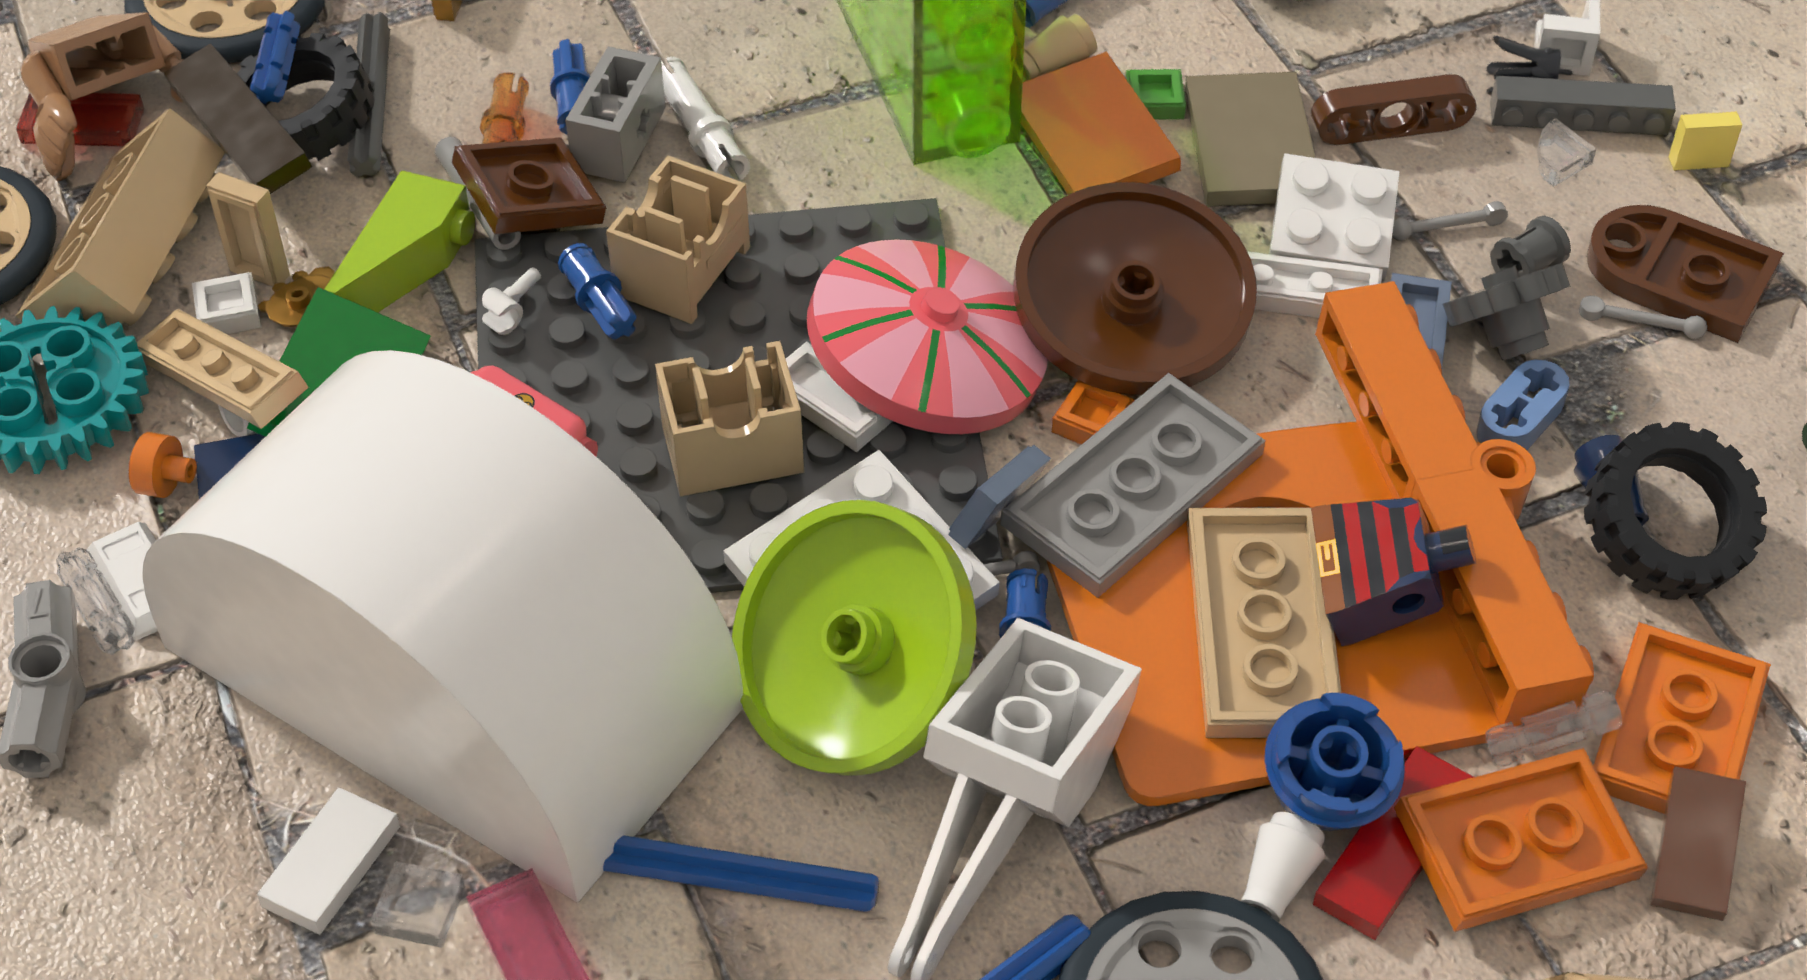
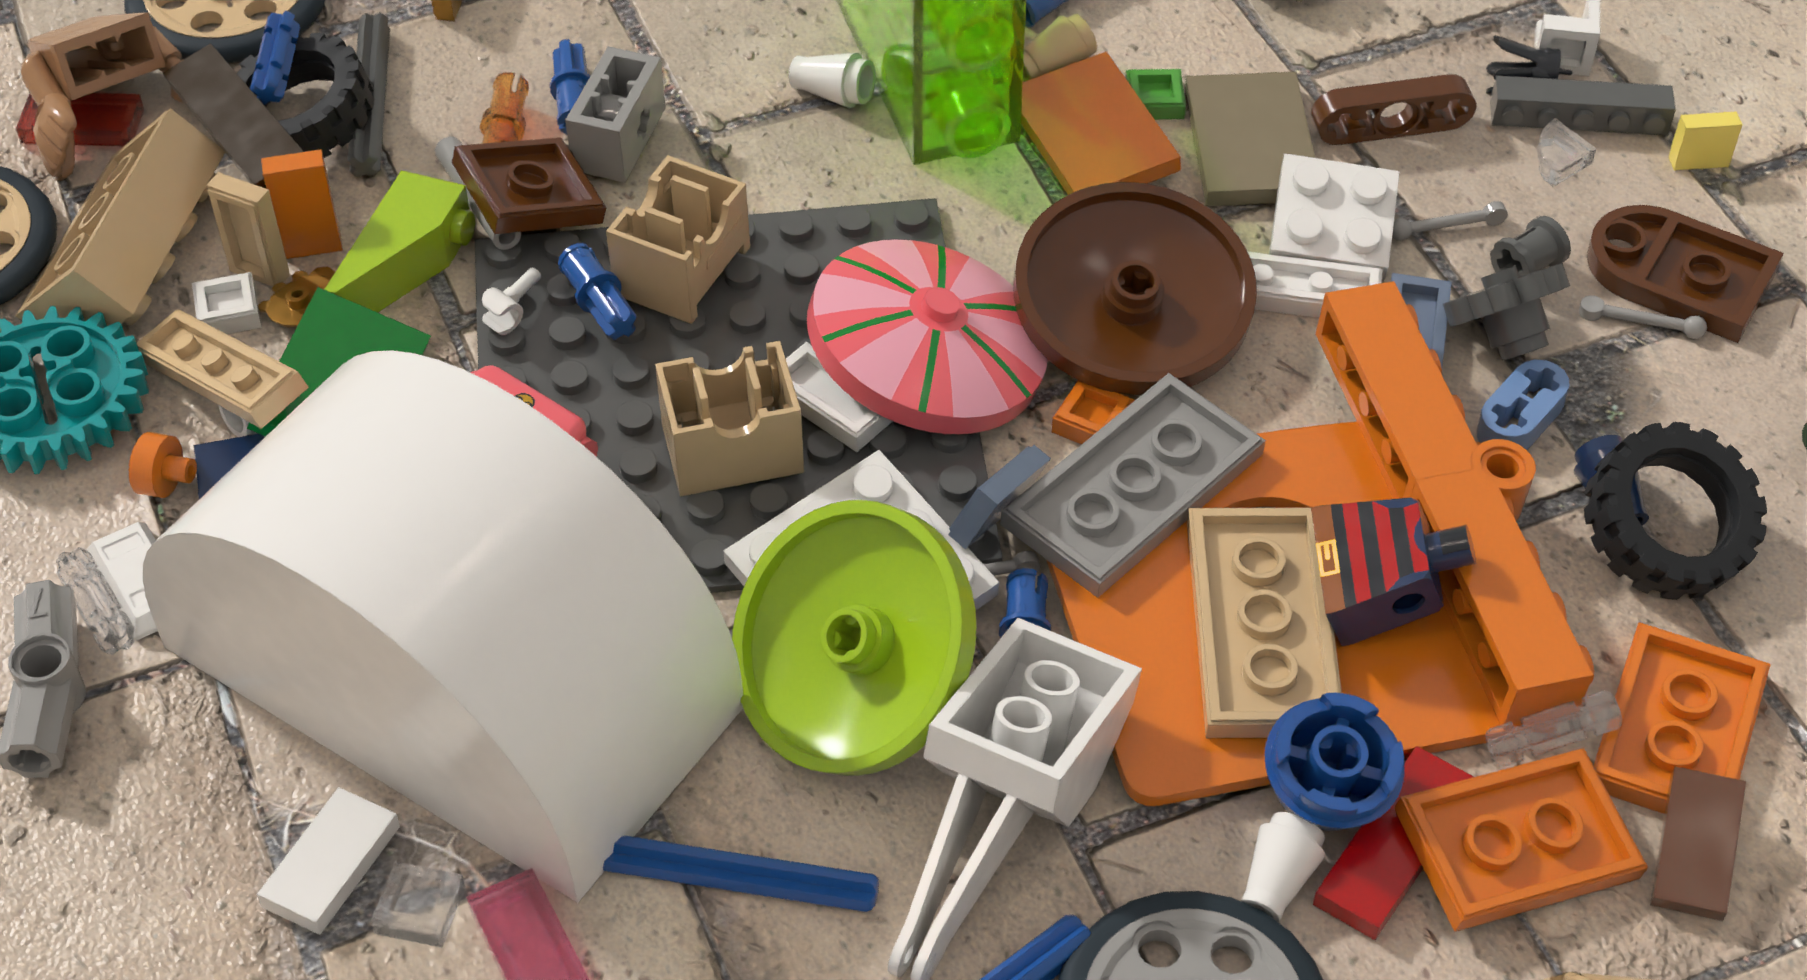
(302, 203): none -> orange tile
(708, 132): white pin -> none
(837, 77): none -> white cone

